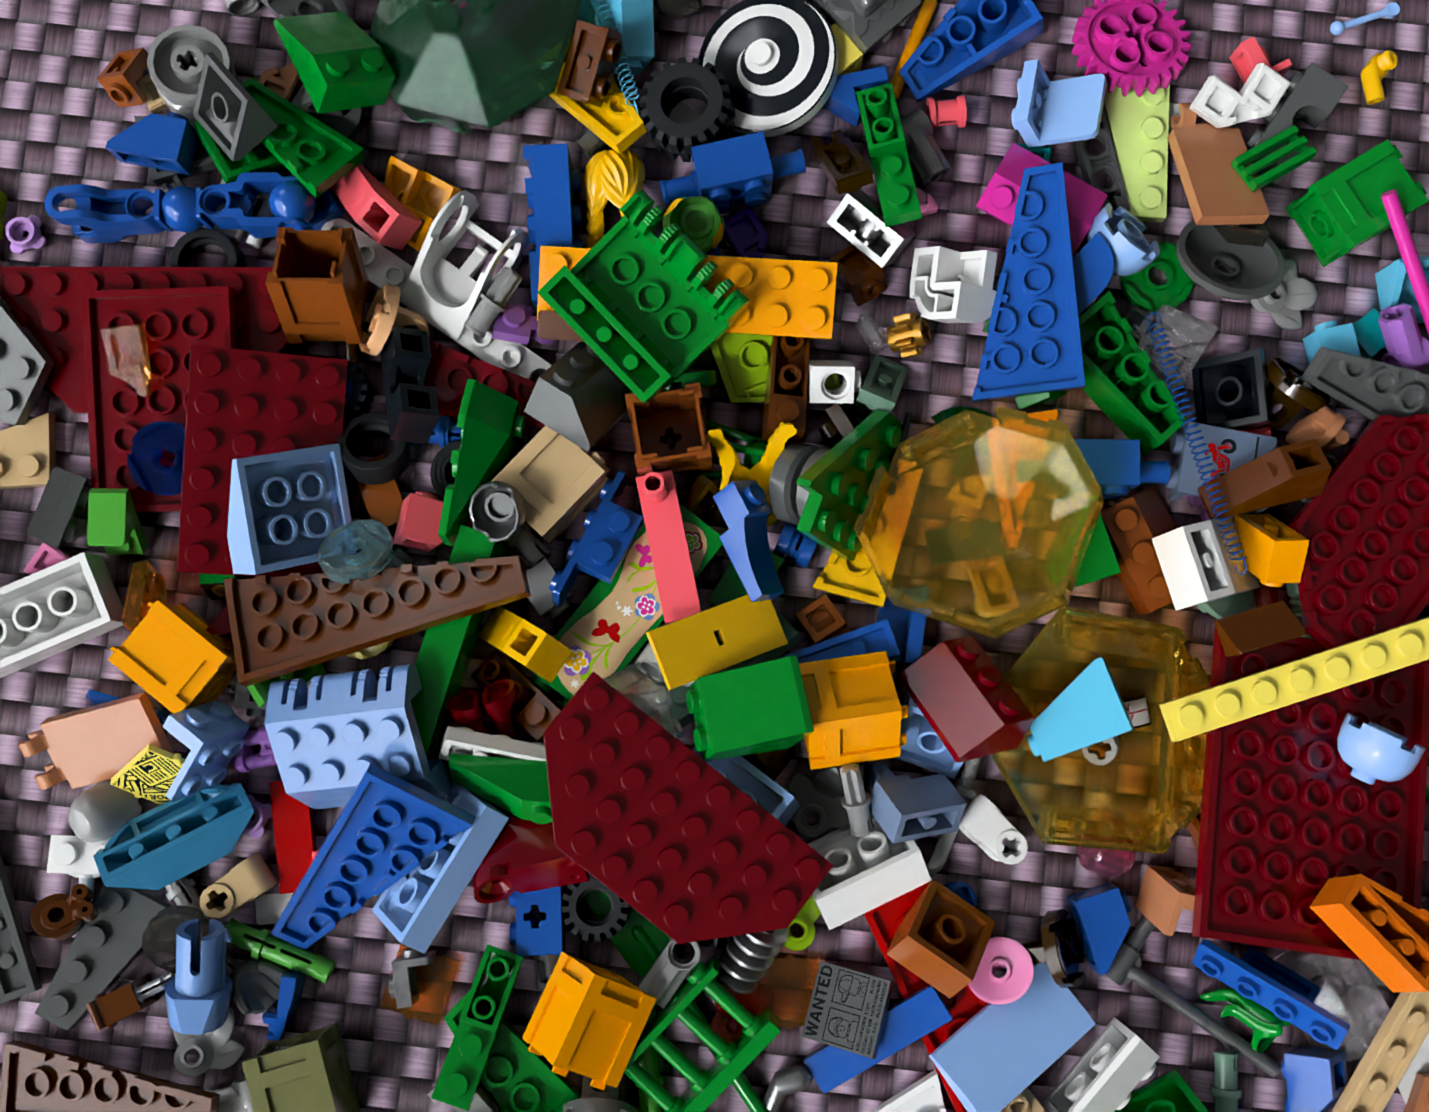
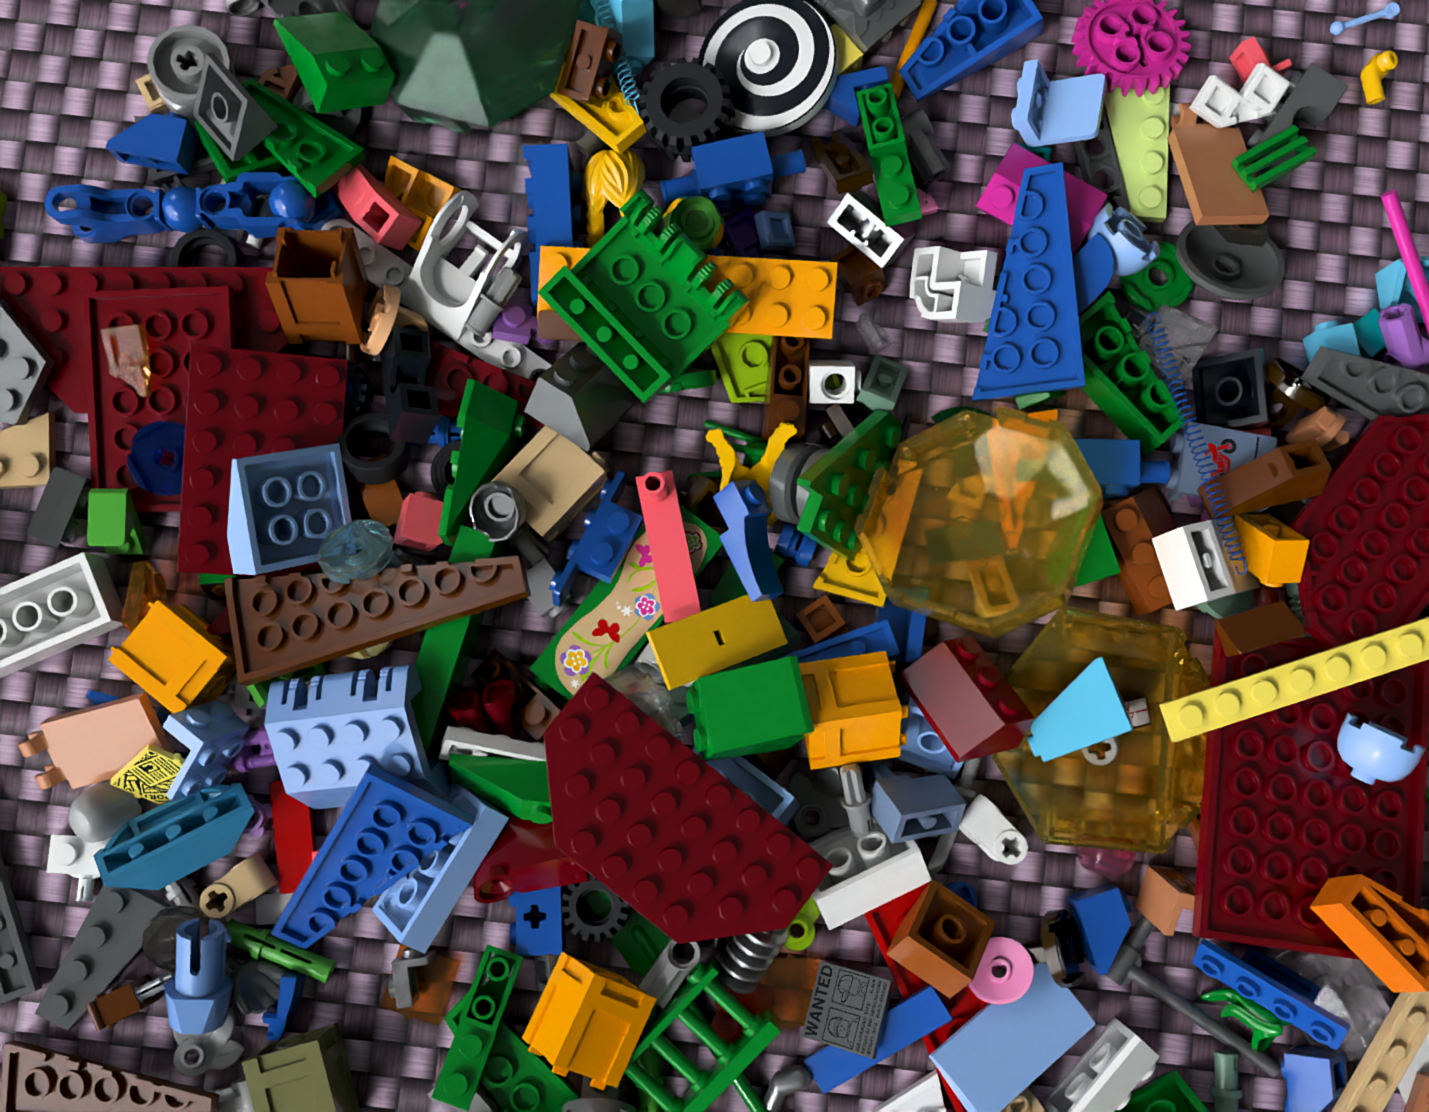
(18, 226): lavender plate -> none
(45, 557): bright pink tile -> none
(63, 914): reddish brown piece -> none
(121, 77): dark orange bracket -> none
(525, 643): yellow slope -> none
(676, 412): dark orange container -> none
(774, 230): none -> medium blue tile
(908, 335): pearl gold gear -> none
(947, 112): coral bush -> none
(1288, 299): light grey plate -> none
(1348, 206): green container -> none

